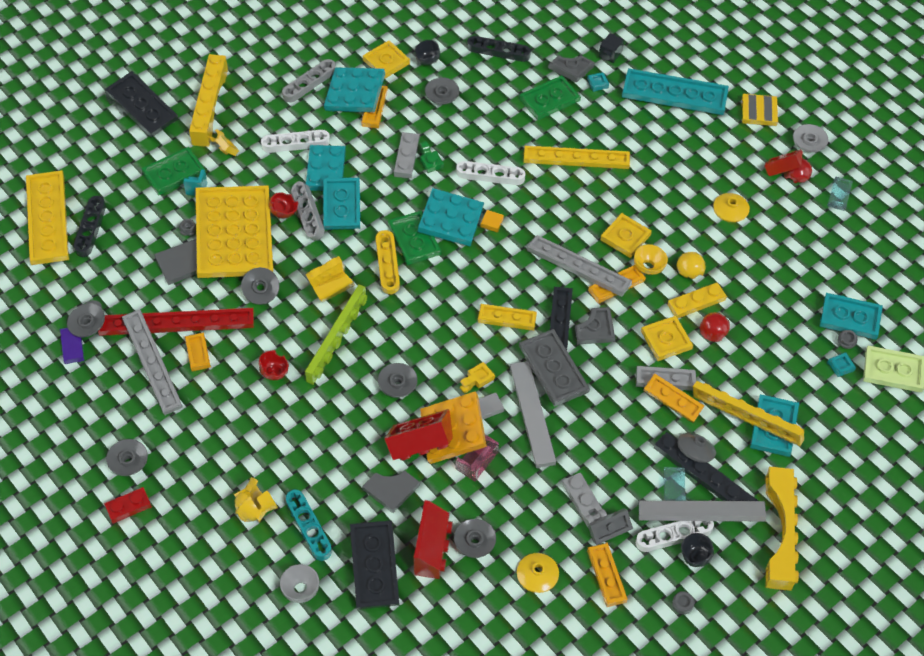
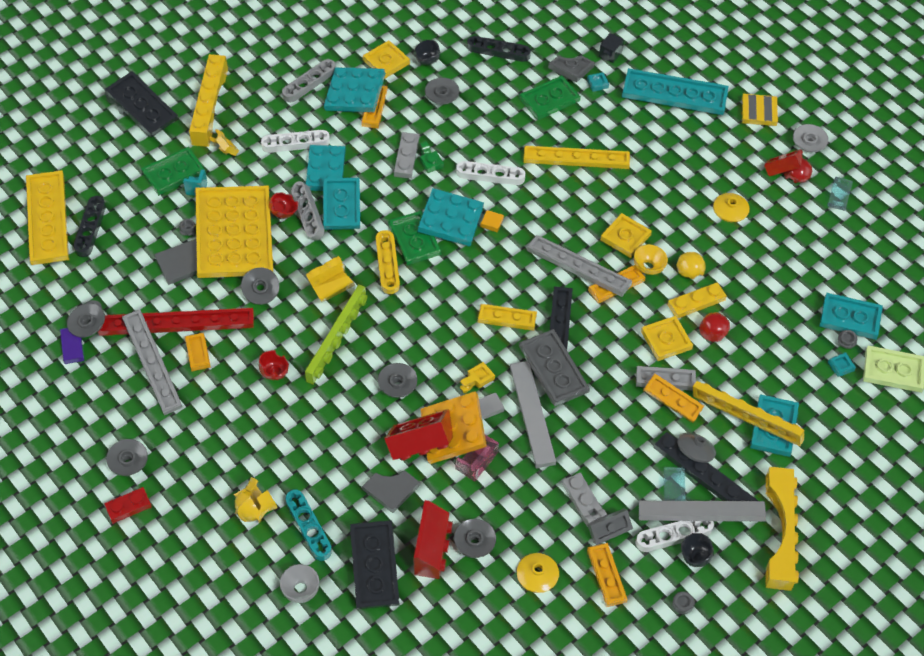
(597, 328): dark grey tile -> none

